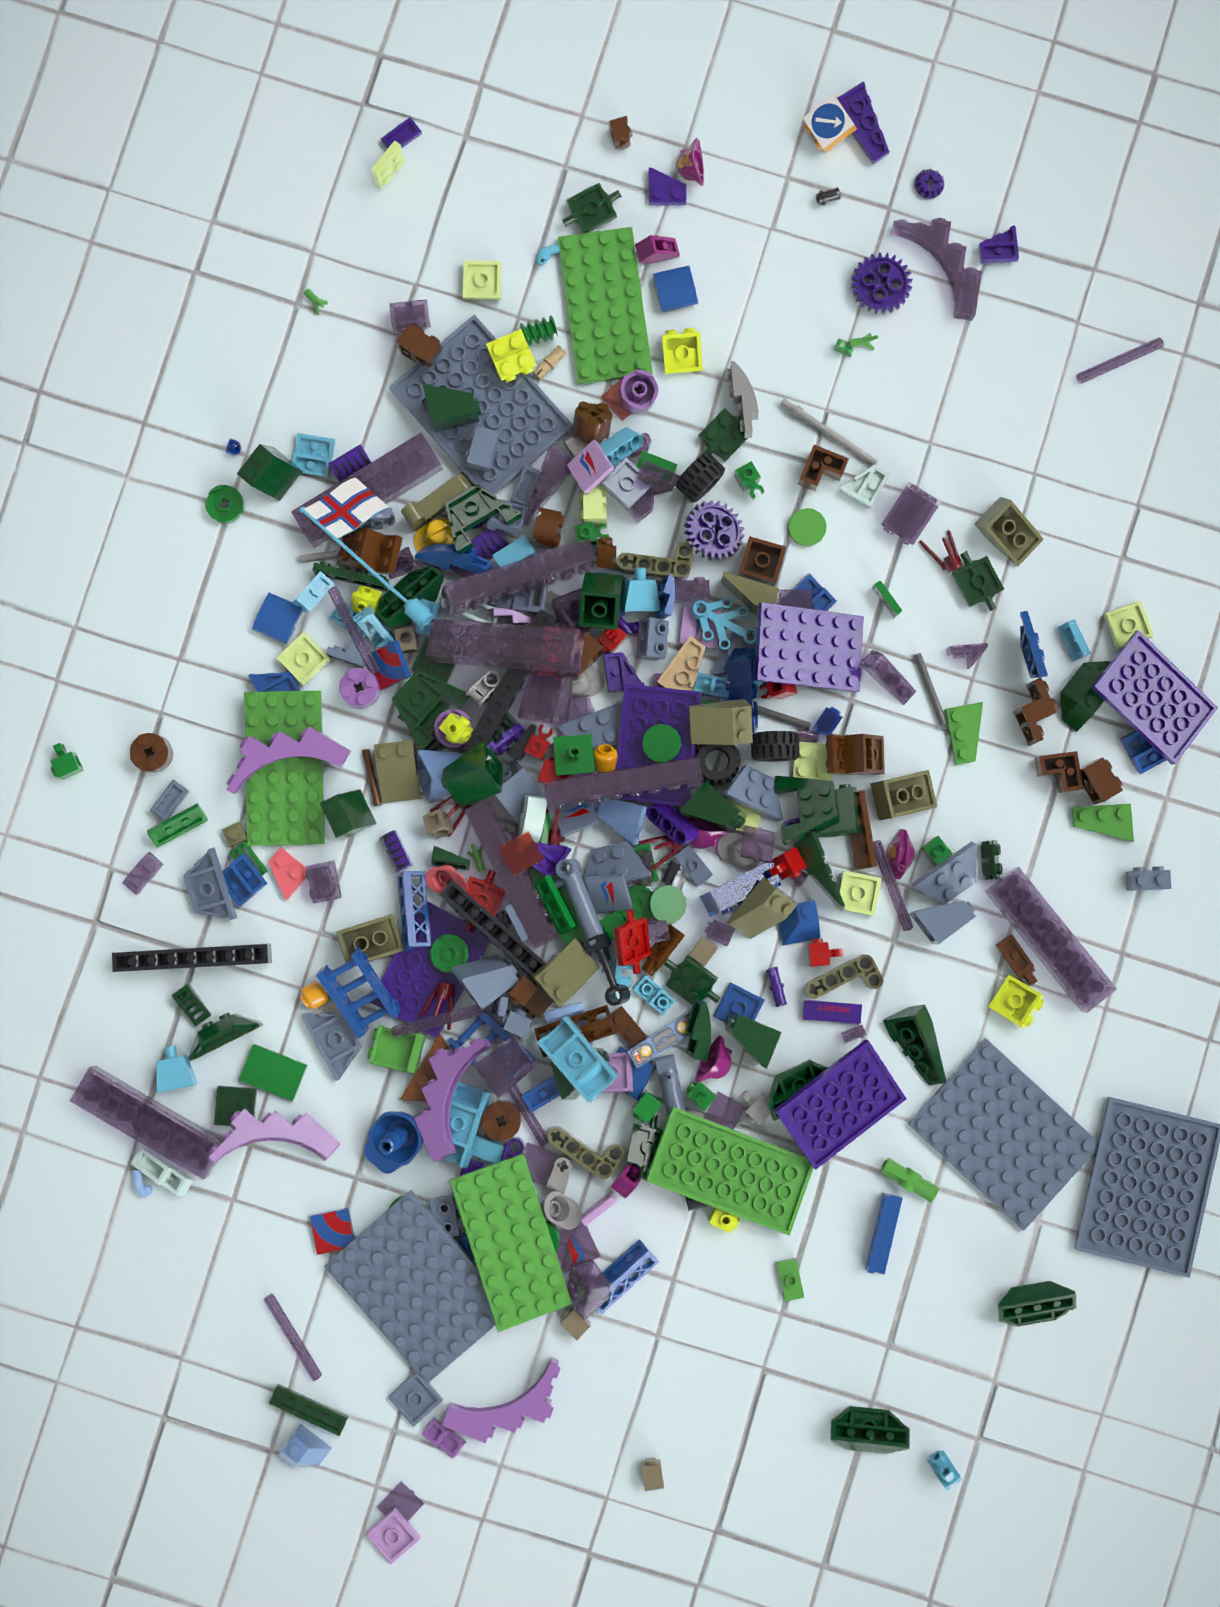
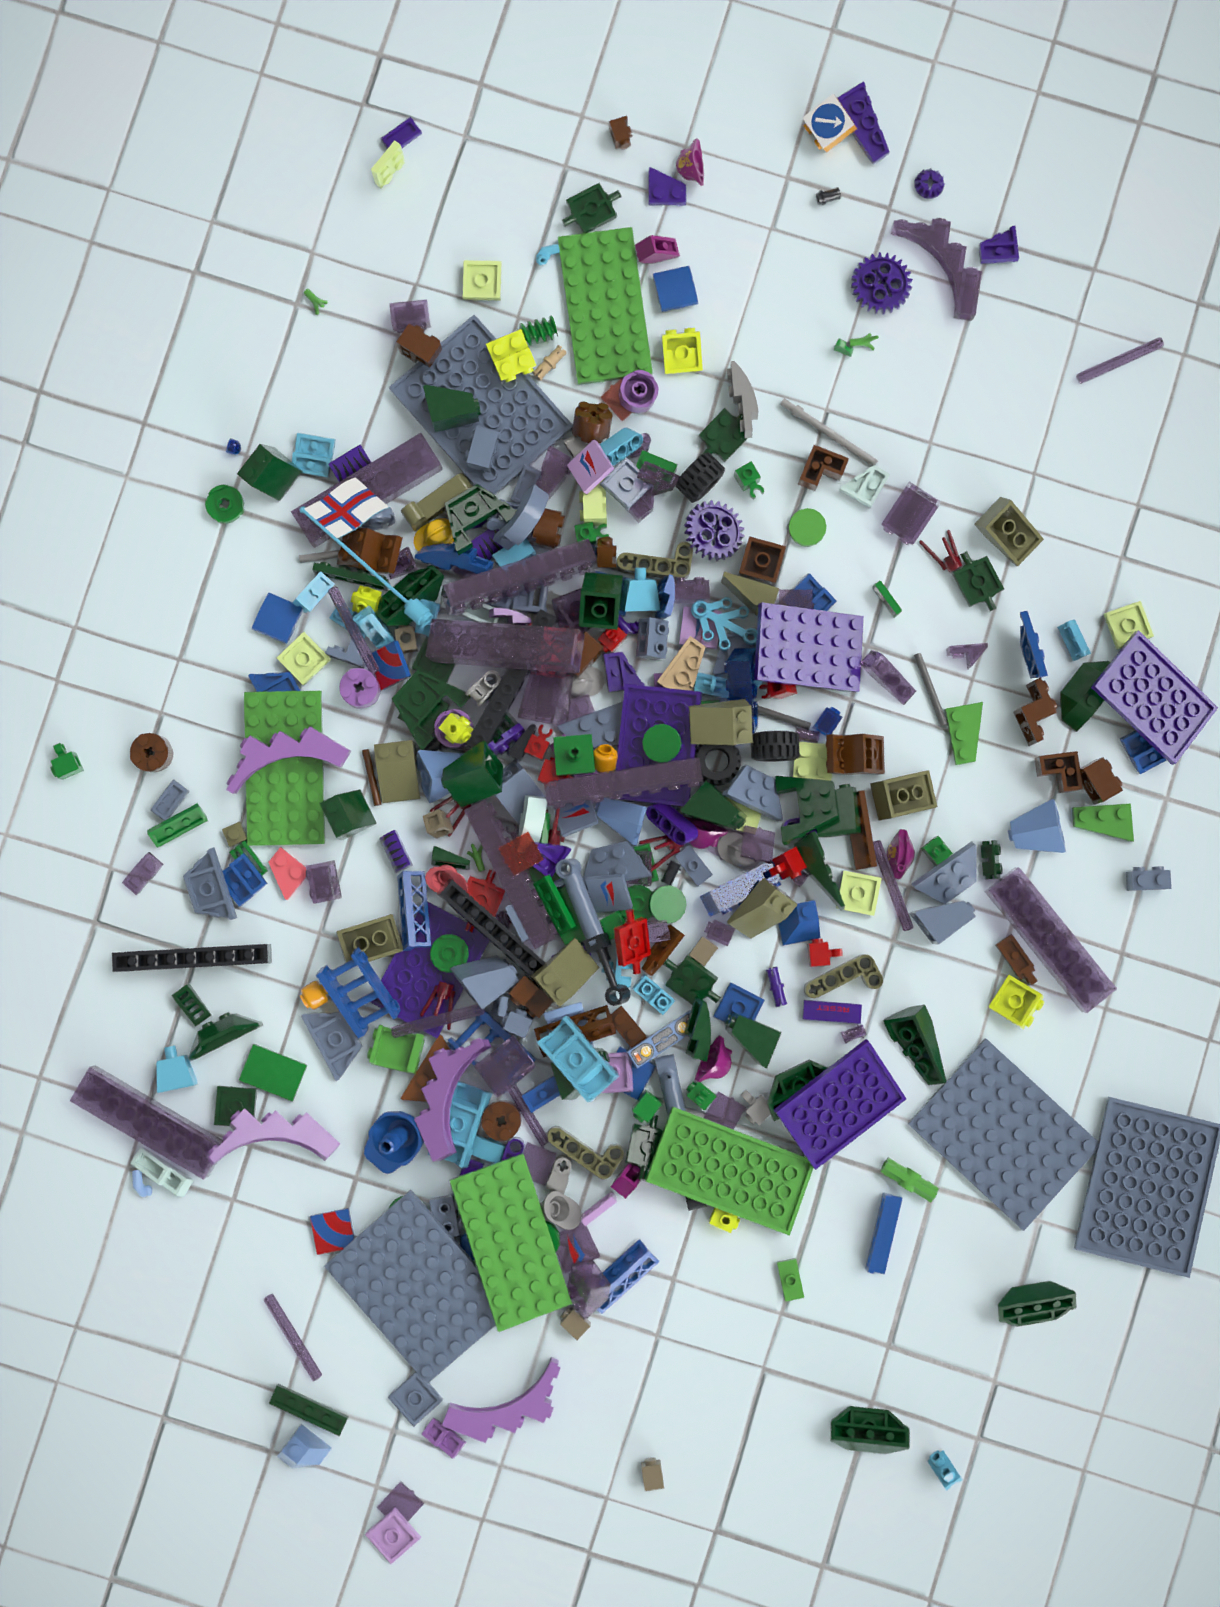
(525, 518): none -> sand blue arch
(1038, 829): none -> medium blue slope

